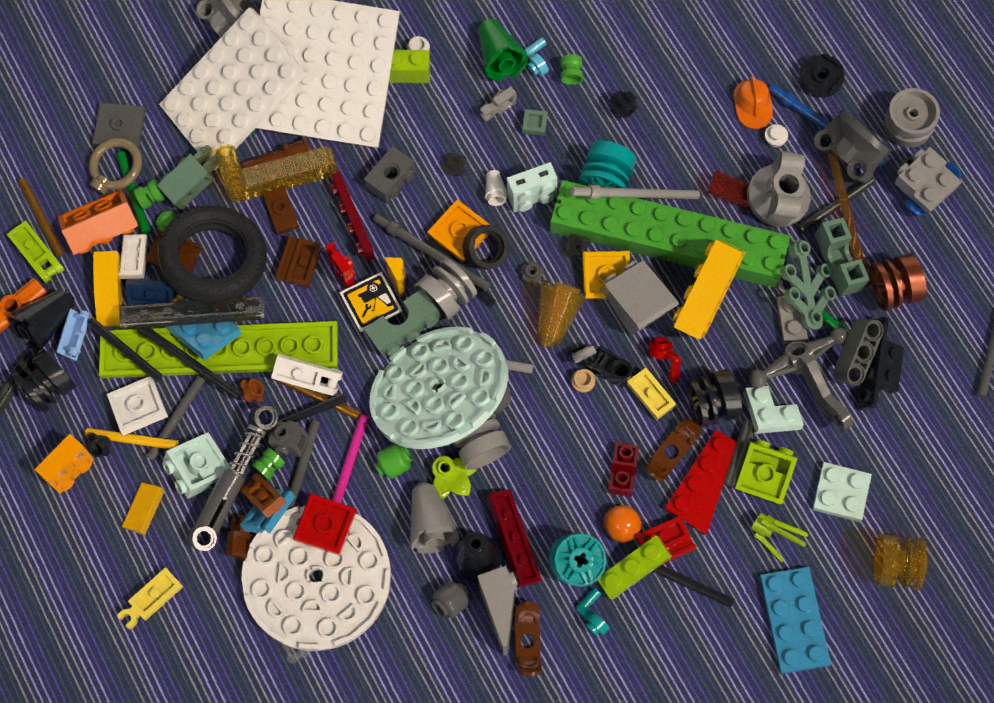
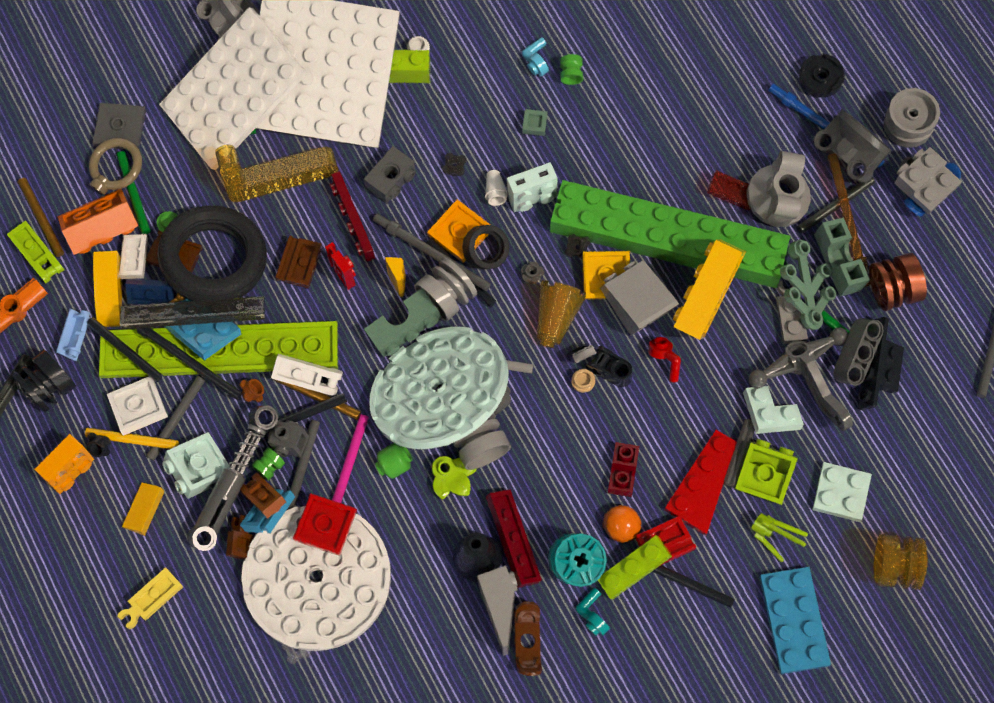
(41, 318): black cone -> none
(149, 194): bright green wheel -> none
(189, 178): sand green hinge -> none
(280, 210): reddish brown plate -> none
(287, 150): reddish brown pin -> none
(370, 301): piece -> none
(430, 521): light grey cone -> none
(450, 599): dark grey head -> none
(500, 51): green cone -> none
(501, 102): light grey plate -> none
(596, 192): light grey bar -> none
(608, 165): teal wheel -> none
(623, 104): black gear -> none
(651, 393): light yellow plate -> none
(682, 438): reddish brown piece -> none
(720, 396): black wheel -> none
(753, 103): orange piece -> none
(776, 135): white plate -> none

